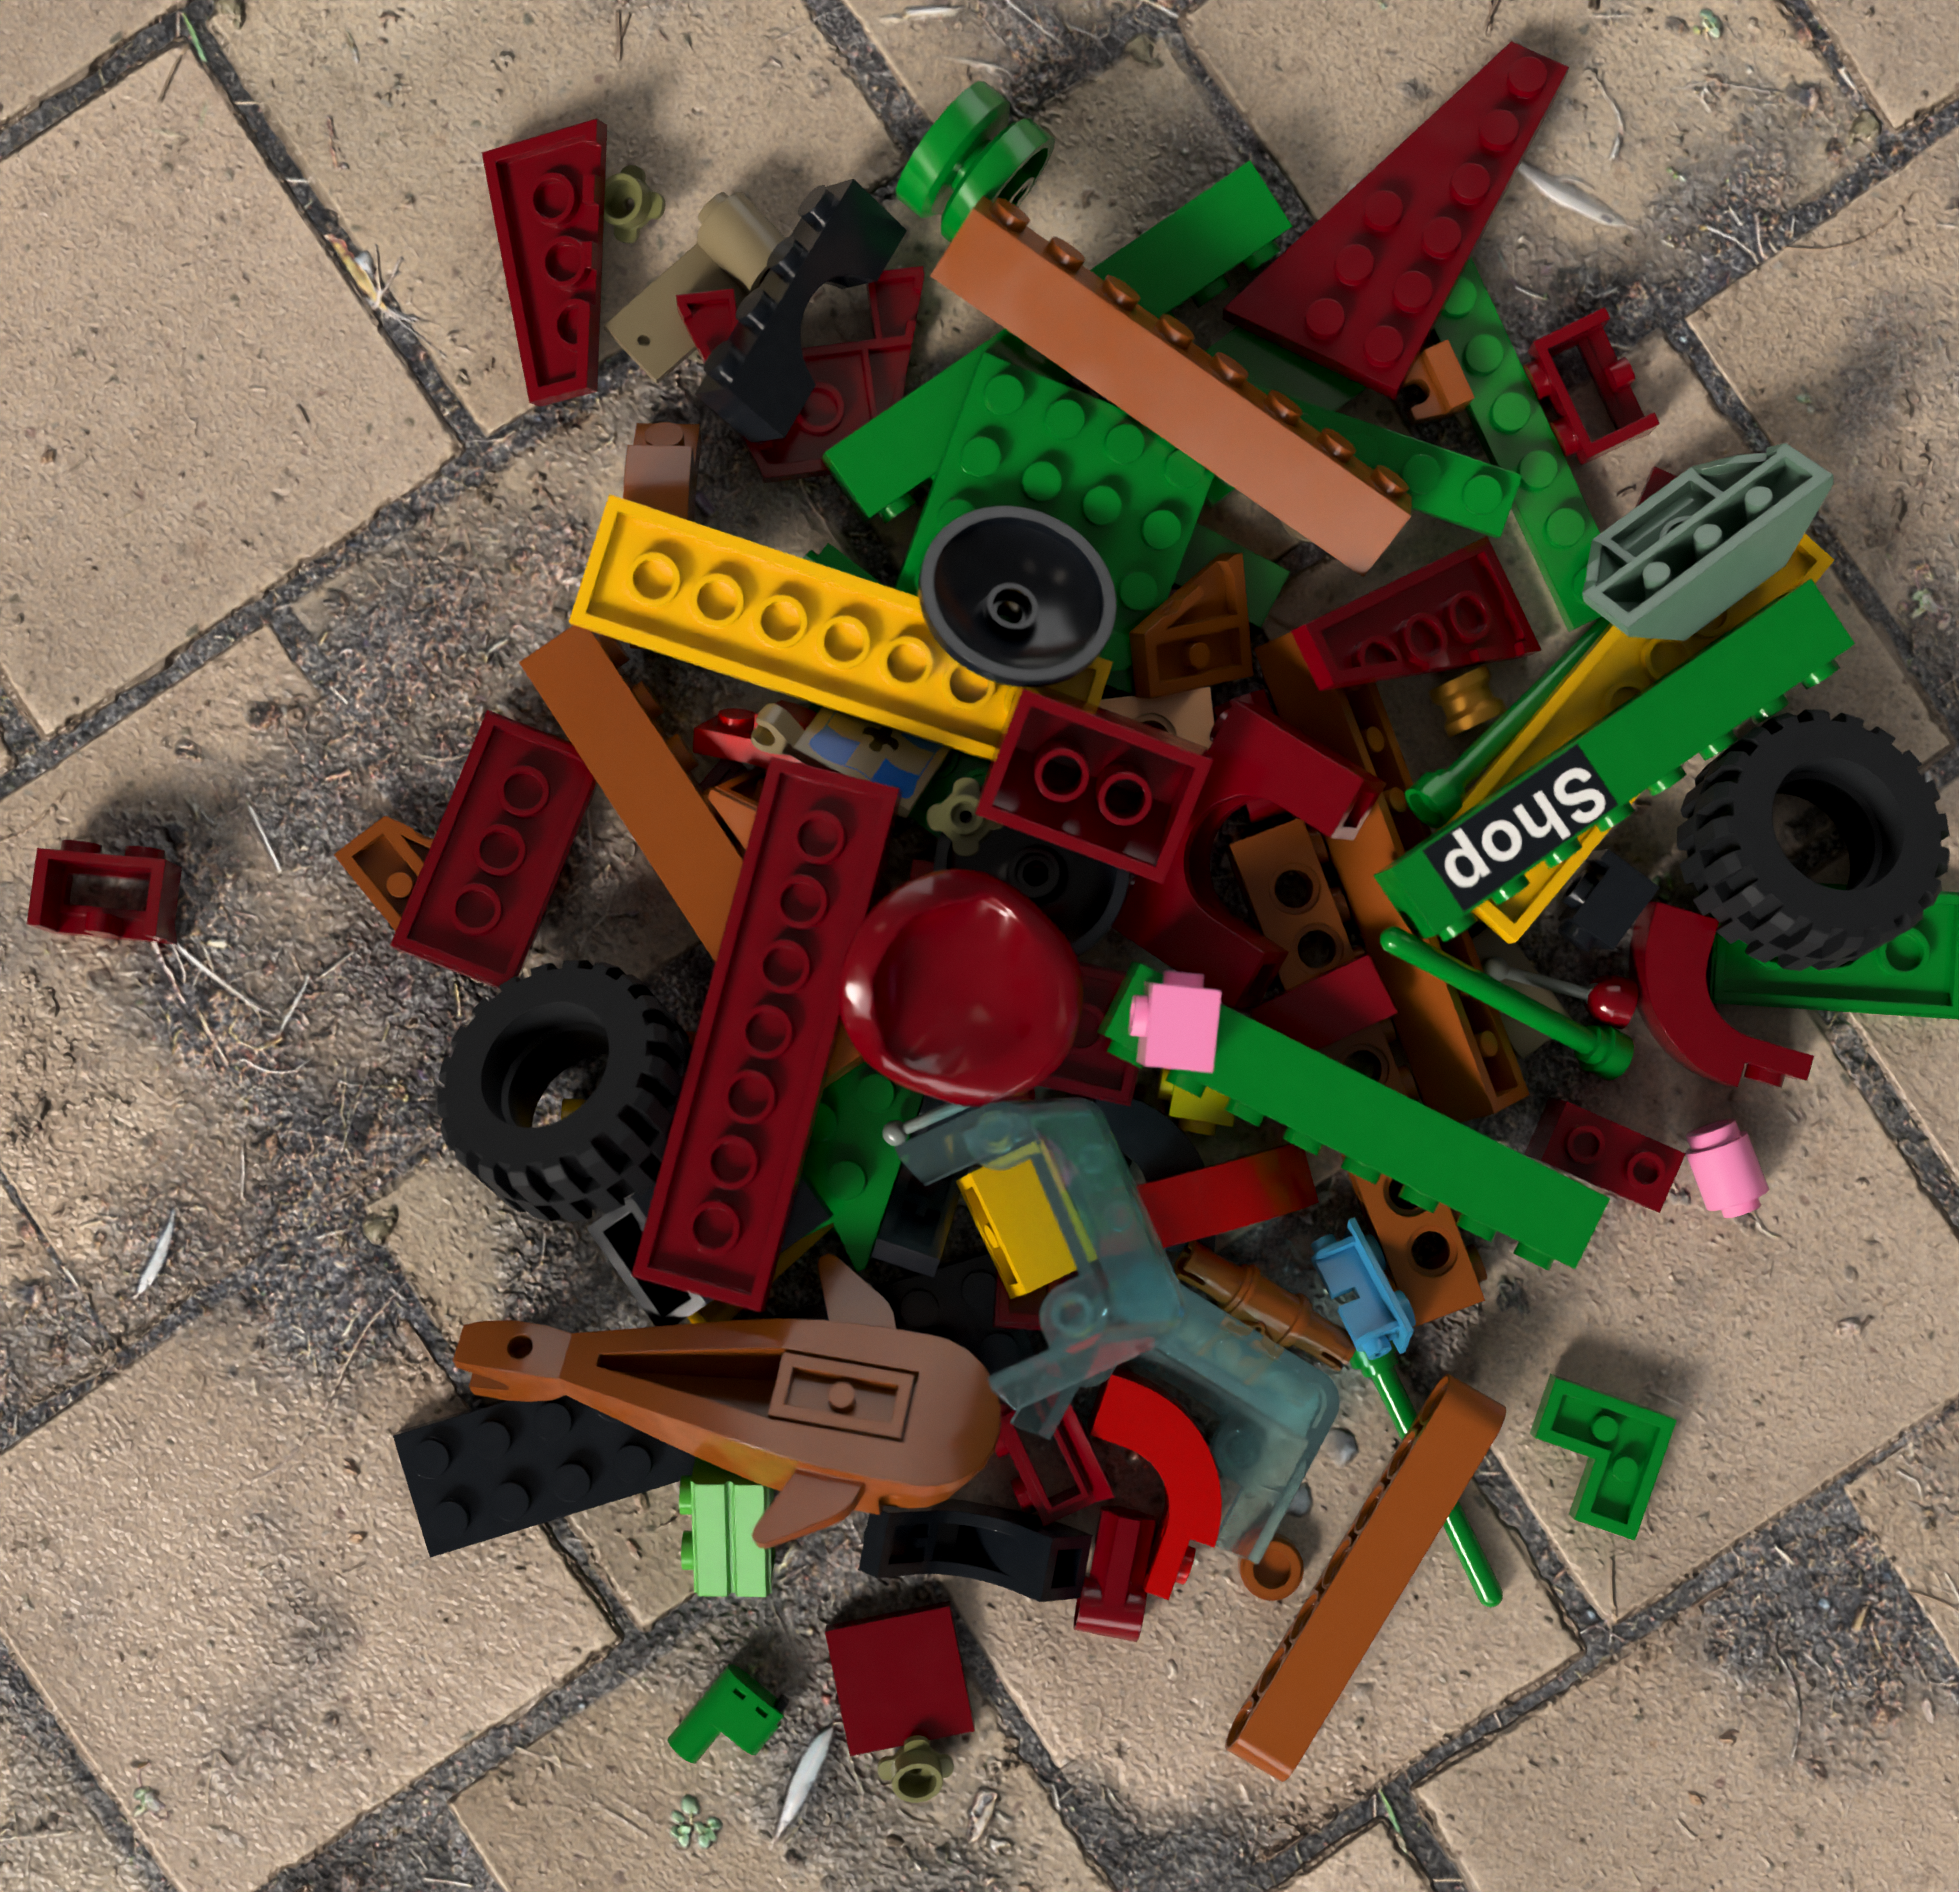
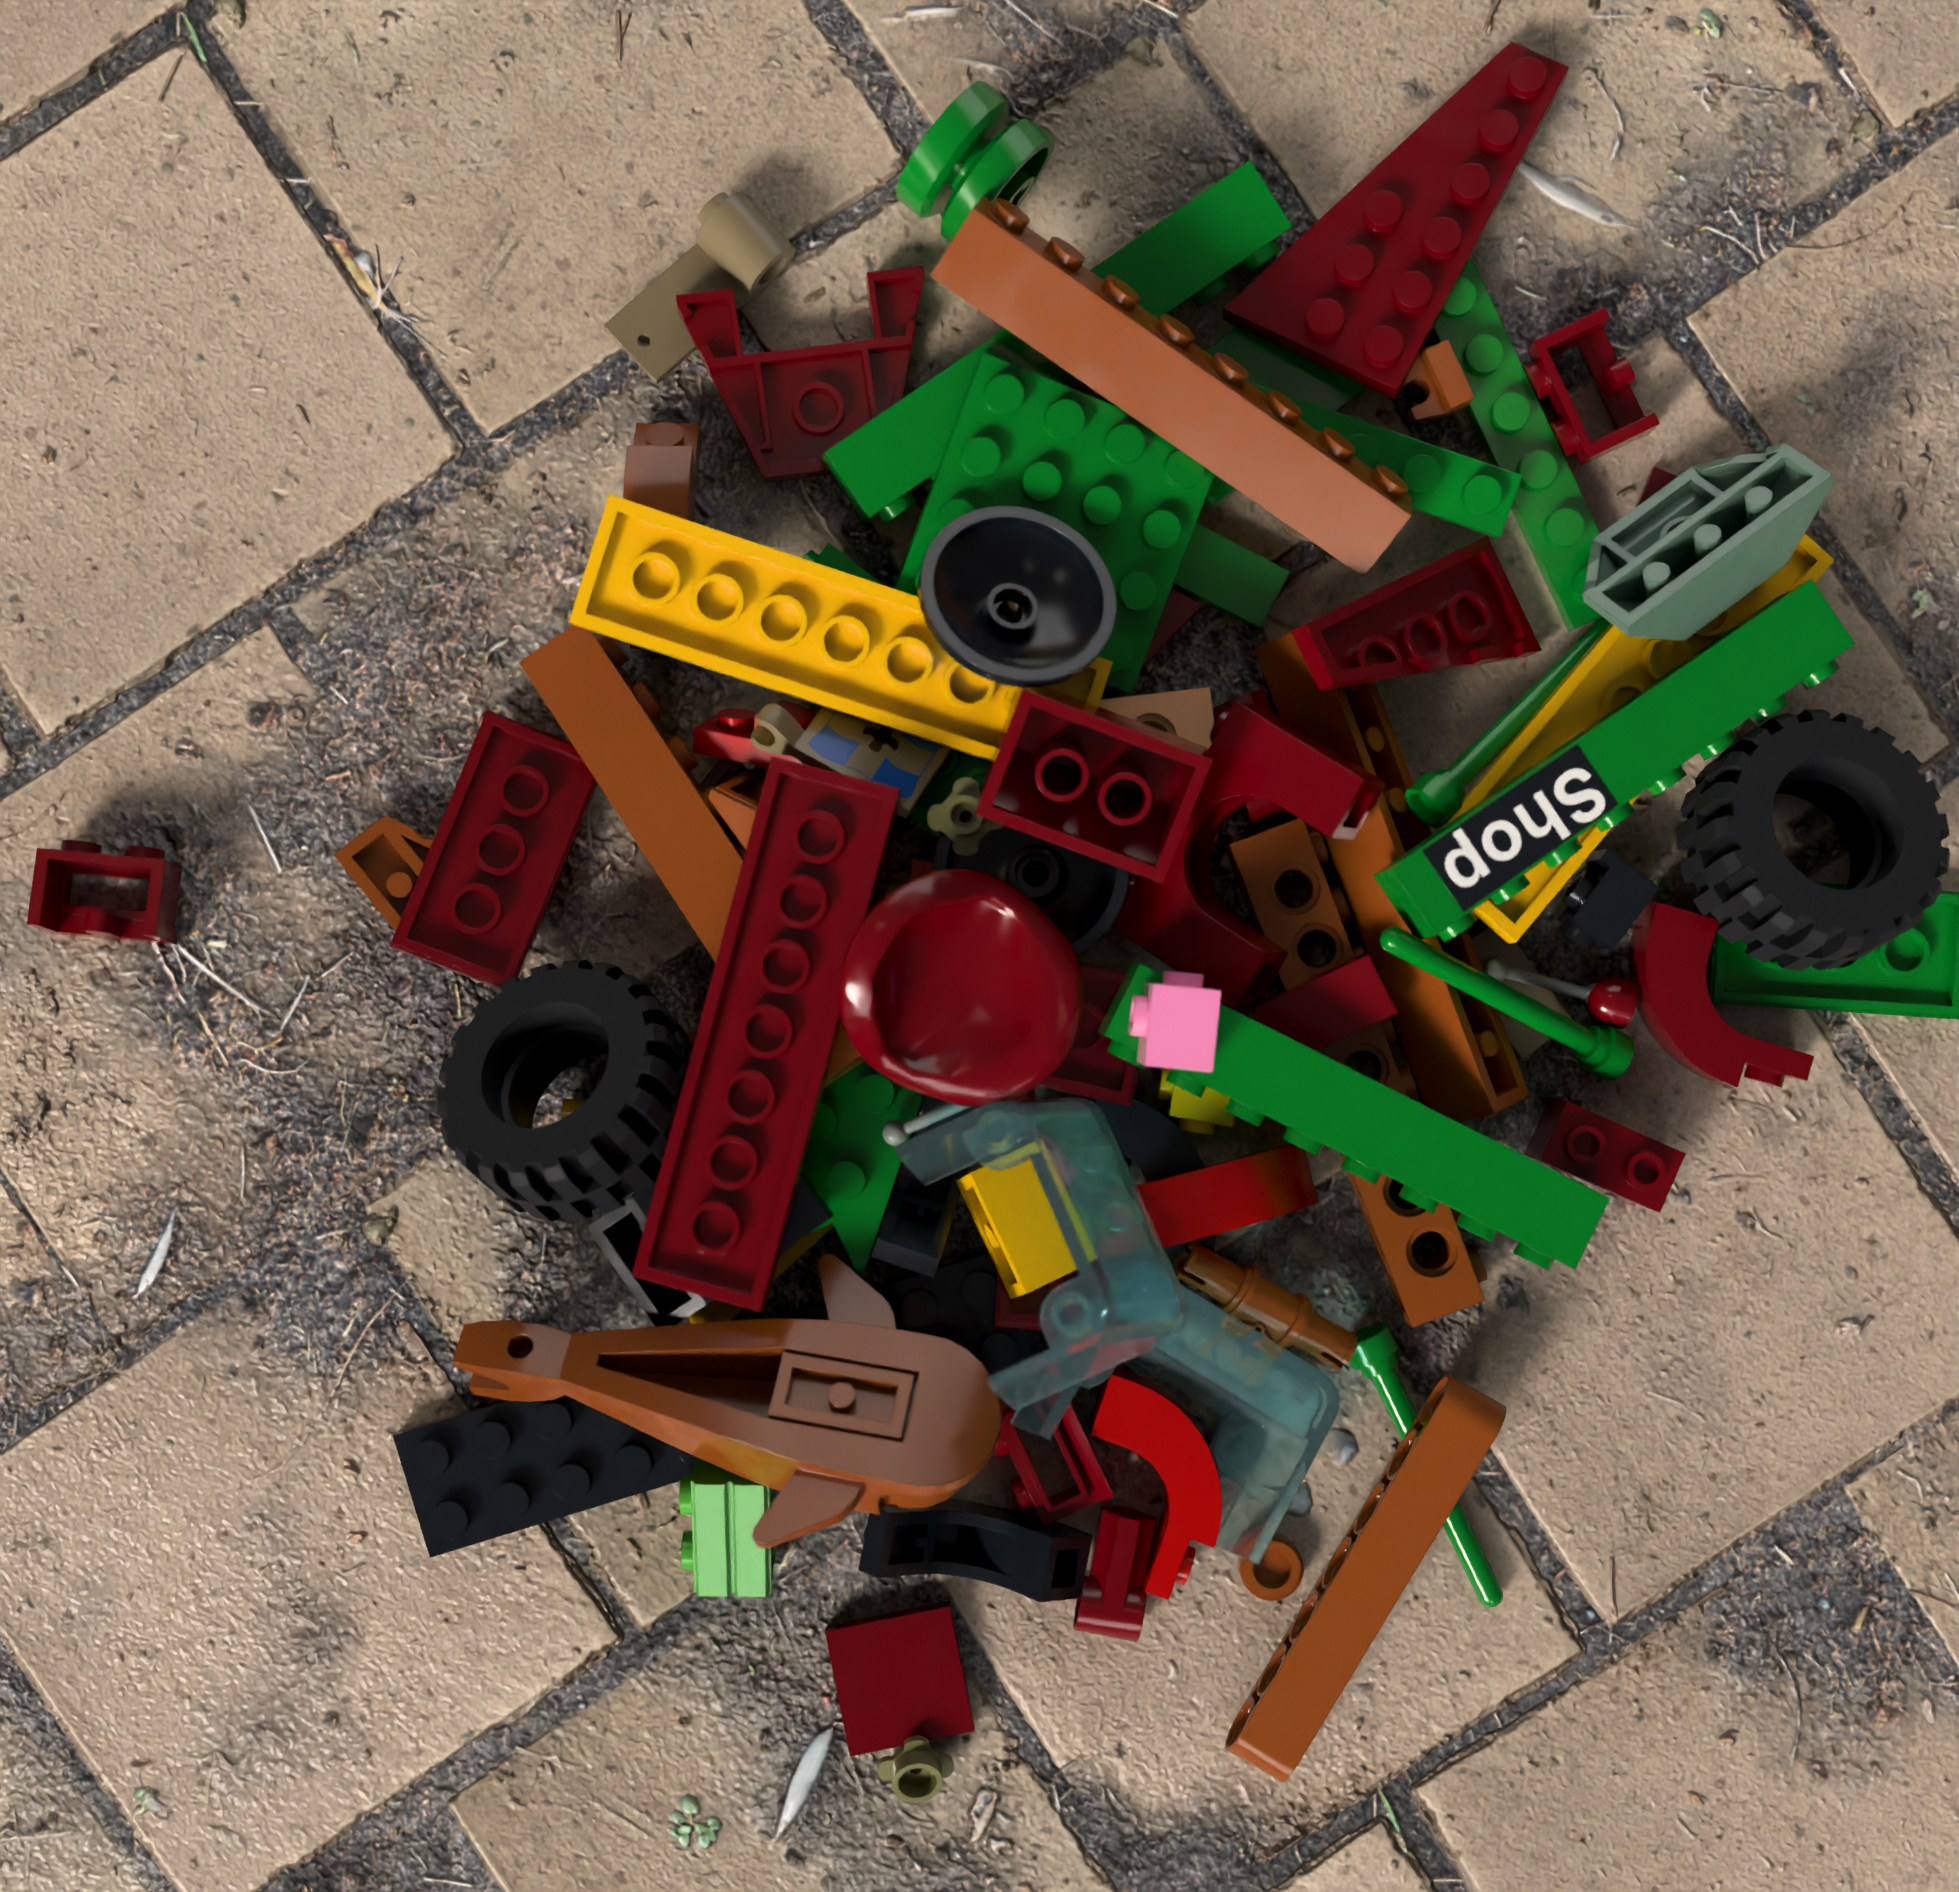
(550, 240): dark red wing -> none
(647, 204): olive plate -> none
(733, 1707): green piece -> none
(760, 371): black arch -> none
(1195, 634): dark orange wing -> none
(1378, 1311): dark azure hinge -> none
(1467, 701): pearl gold wheel -> none
(1622, 1448): green plate -> none
(1726, 1168): bright pink brick -> none

